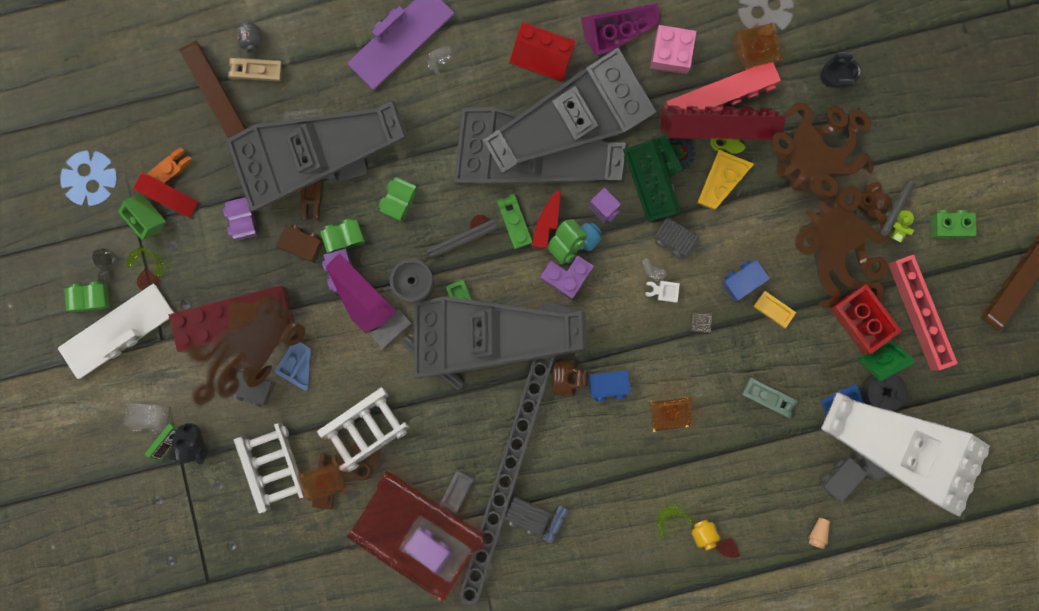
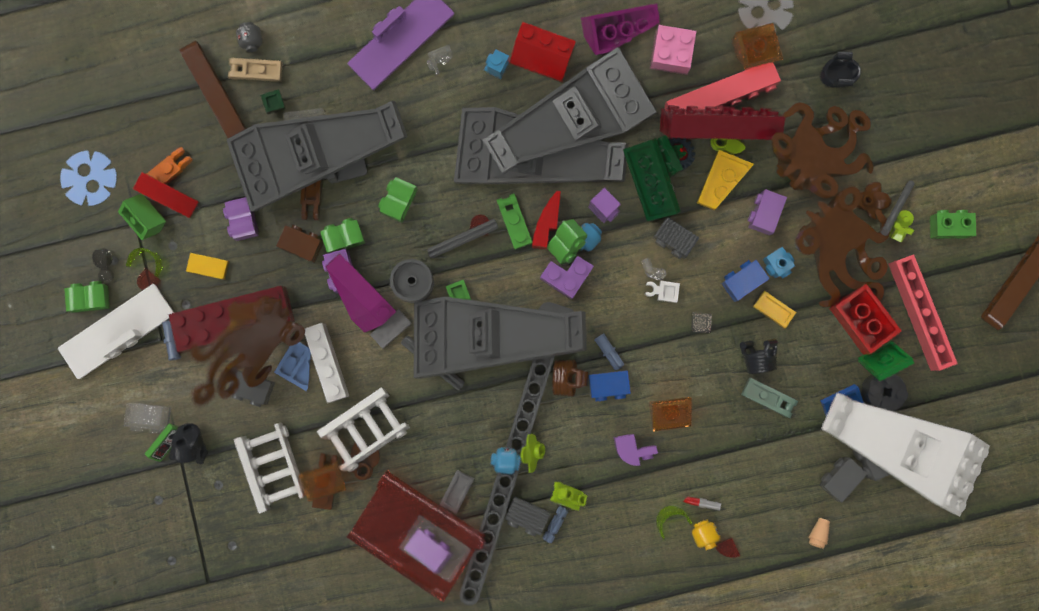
(169, 341): none -> sand blue pin
(207, 266): none -> yellow tile
(273, 101): none -> dark green tile
(326, 363): none -> white brick
(497, 63): none -> dark azure brick
(505, 460): none -> dark azure head
(532, 452): none -> lime plate
(568, 496): none -> lime hips
(609, 352): none -> sand blue axle
(628, 452): none -> medium lavender brick
(703, 503): none -> light grey piece
(760, 360): none -> black piece
(767, 212): none -> medium lavender brick
(772, 263): none -> dark azure brick

